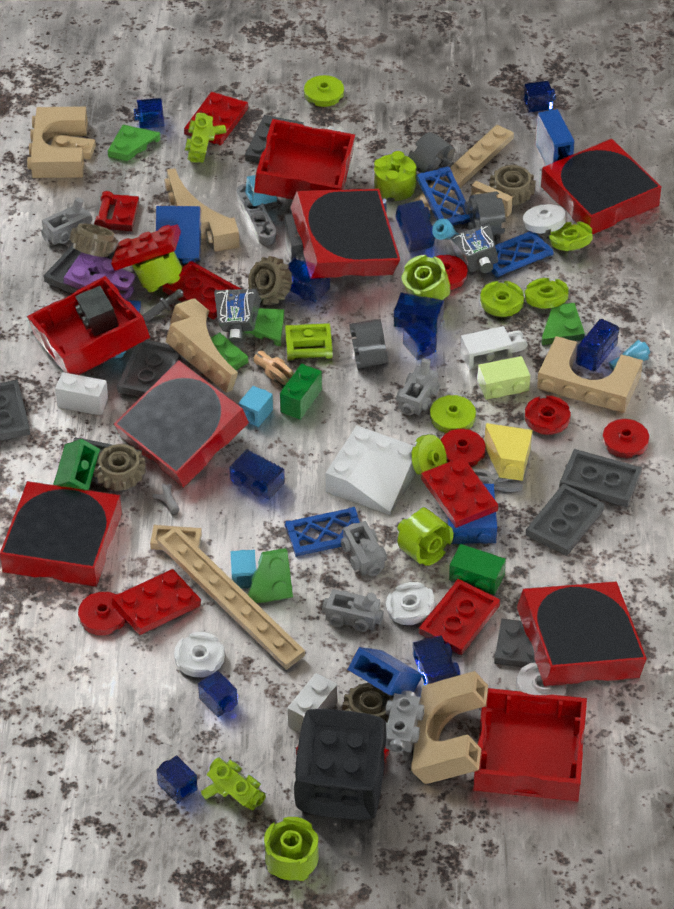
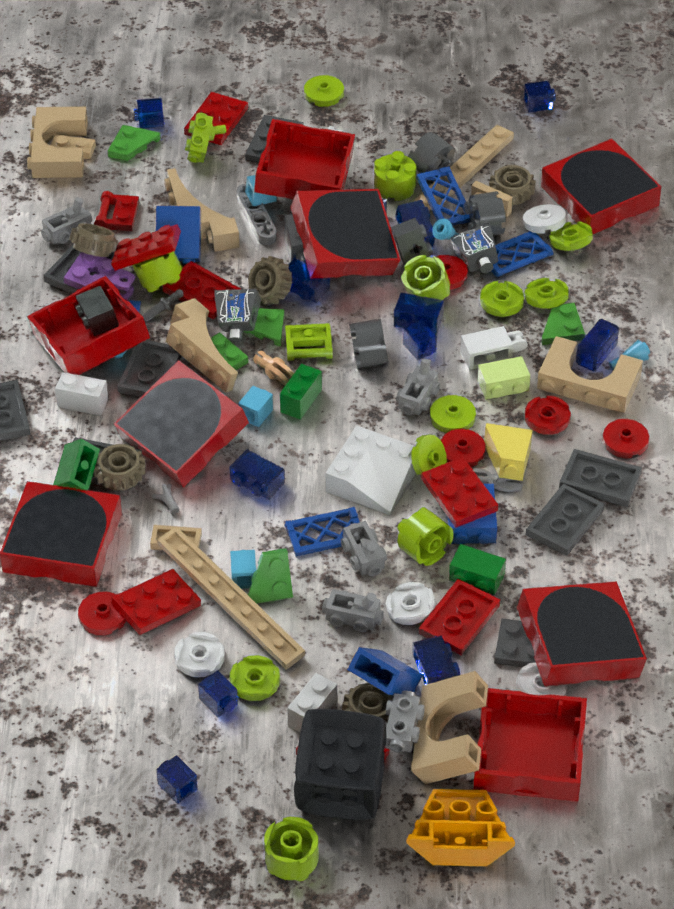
(229, 780): lime brick -> none
(259, 669): none -> lime plate
(410, 240): none -> dark grey brick
(460, 829): none -> light orange wedge
(553, 137): blue brick -> none

